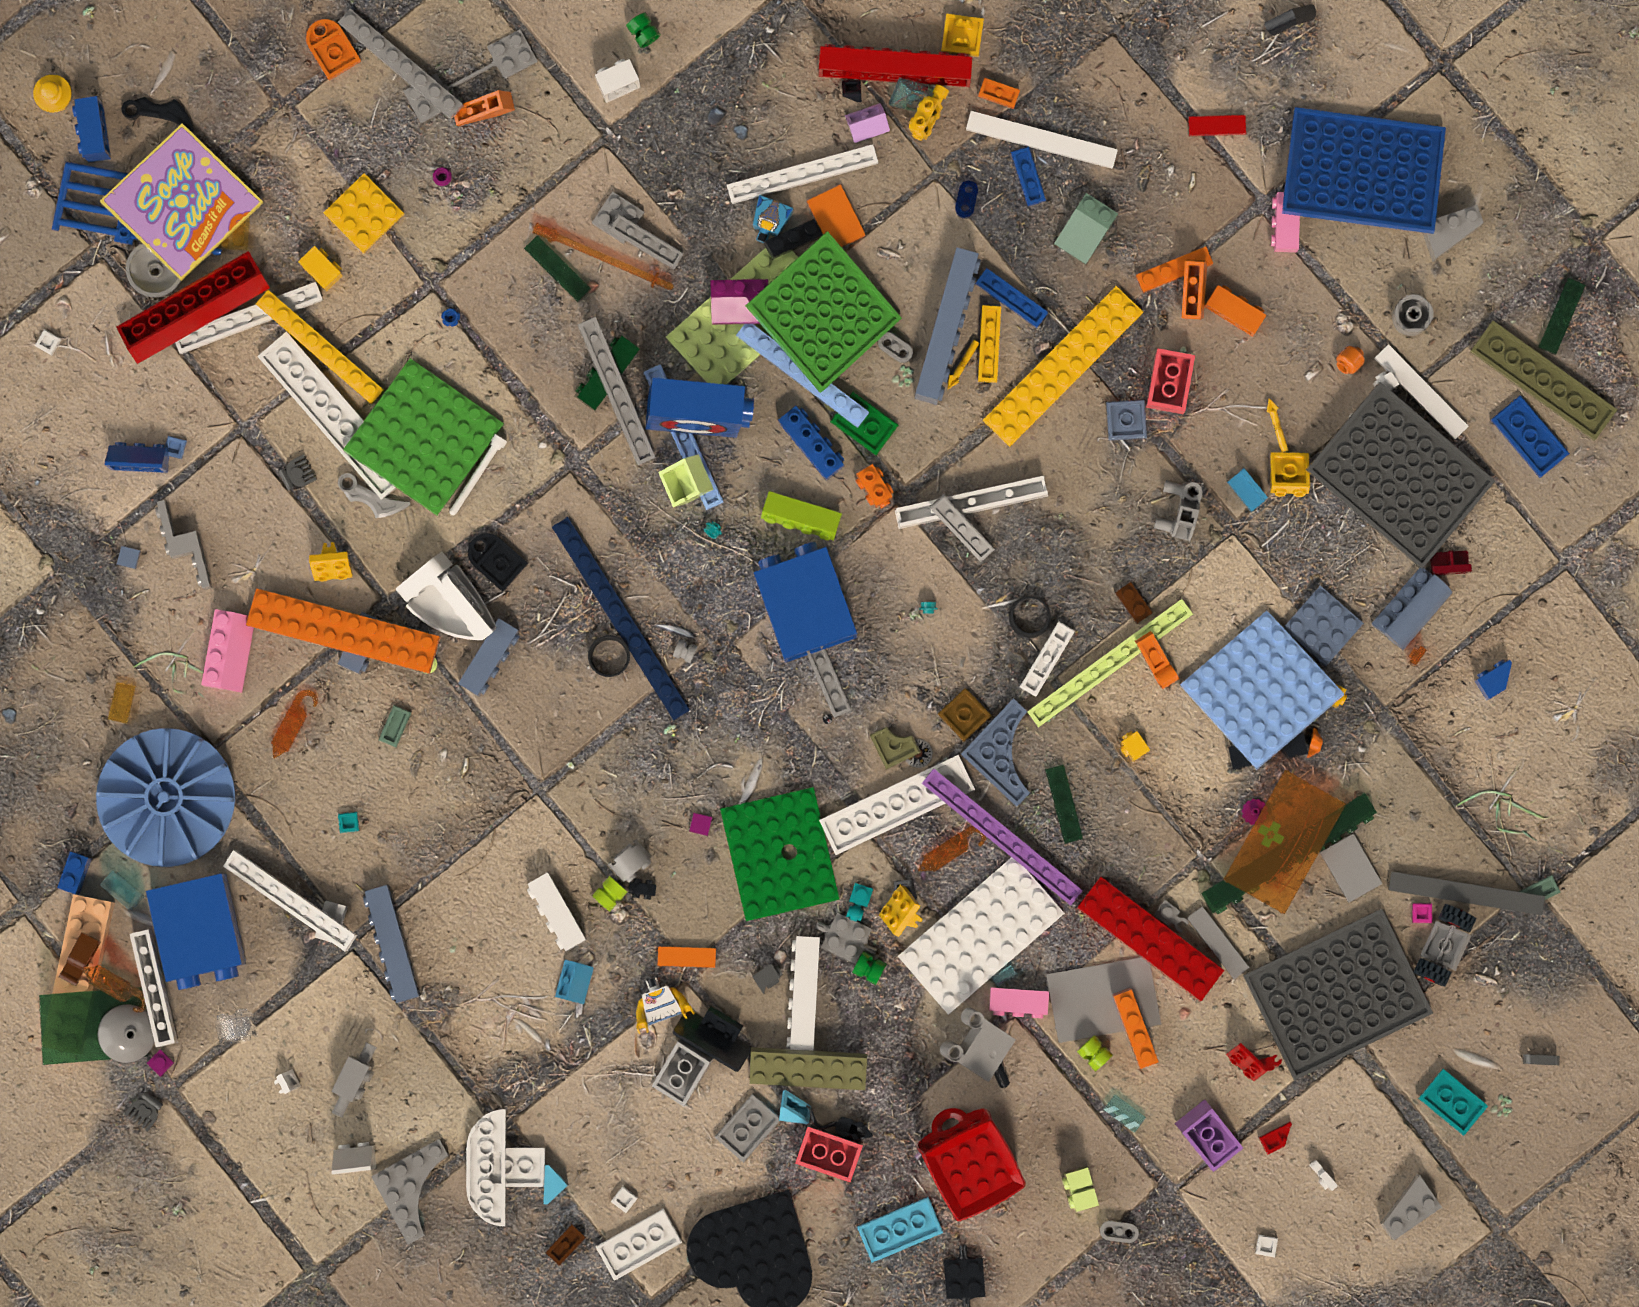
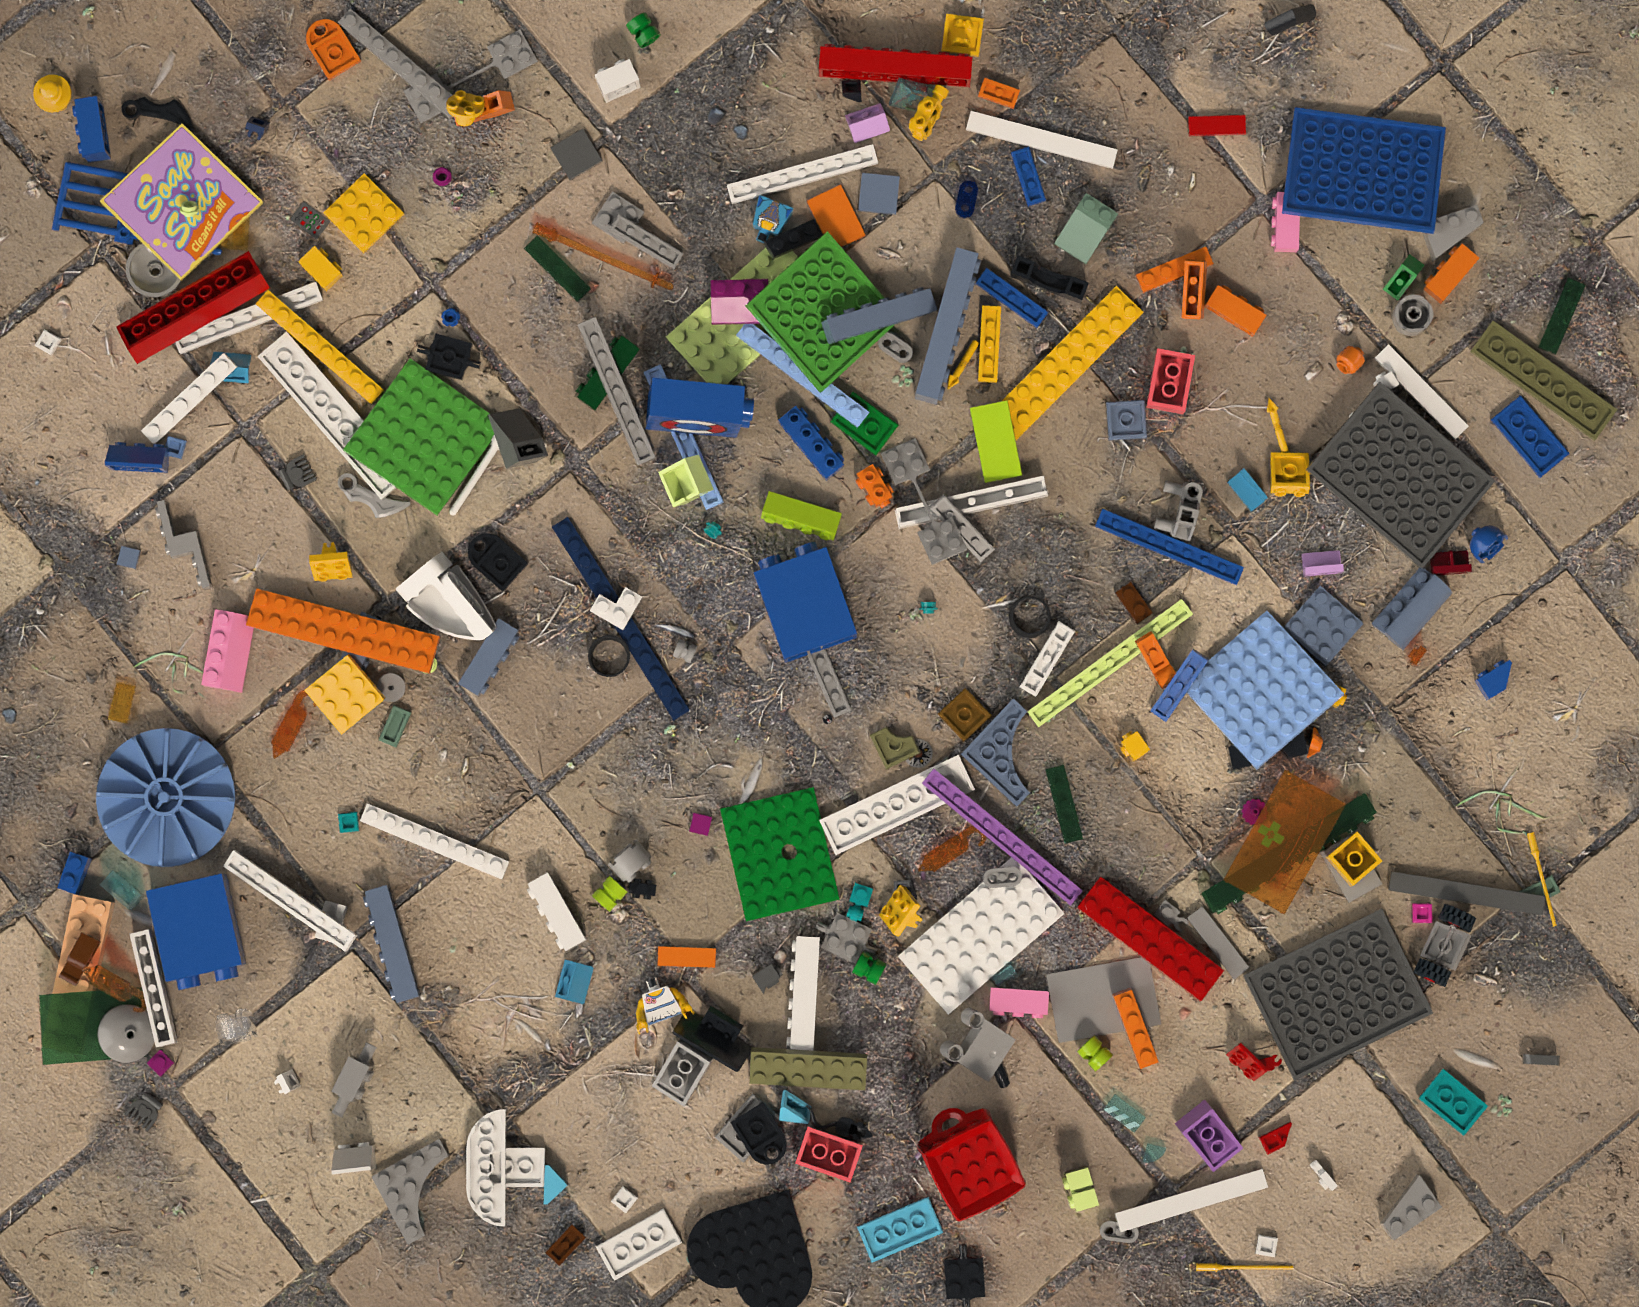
(189, 208): none -> yellowish green plate
(189, 398): none -> white plate
(241, 373): none -> dark azure panel
(257, 125): none -> dark blue tile
(310, 220): none -> dark grey sticker
(345, 694): none -> yellow plate
(391, 687): none -> light grey piece
(434, 841): none -> white plate
(449, 356): none -> black plate
(465, 107): none -> yellow plate
(517, 438): none -> dark grey slope
(576, 154): none -> dark grey tile
(619, 612): none -> white plate
(759, 1133): none -> black tile
(878, 316): none -> sand blue brick
(879, 193): none -> sand blue tile
(941, 538): none -> light grey hinge
(996, 441): none -> lime tile
(1002, 877): none -> light grey plate
(1058, 284): none -> black arch
(1153, 1153): none -> clear light blue tile
(1169, 547): none -> blue plate
(1179, 685): none -> plate
(1191, 1200): none -> white tile
(1216, 1267): none -> yellow piece
(1322, 563): none -> lavender panel
(1354, 859): none -> yellow brick
(1403, 277): none -> green slope
(1450, 272): none -> orange brick
(1486, 542): none -> blue cylinder
(1535, 852): none -> yellow piece

